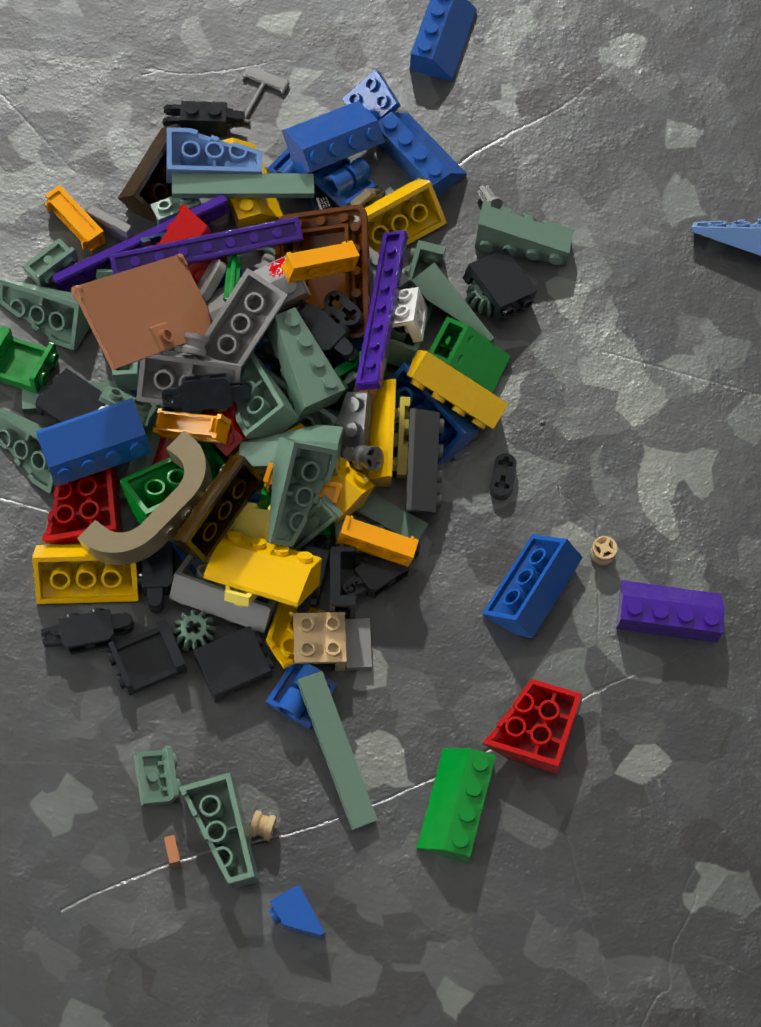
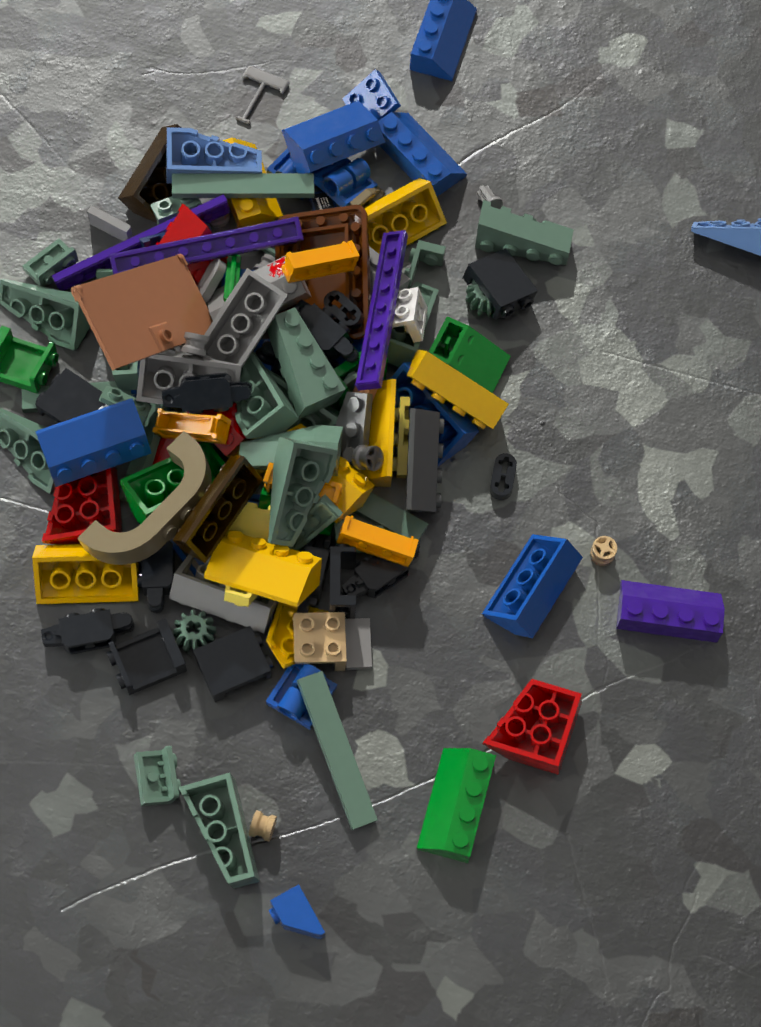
(75, 219): light orange container -> none
(172, 851): nougat tile -> none
(204, 116): black hinge -> none
(442, 294): sand green wedge -> none

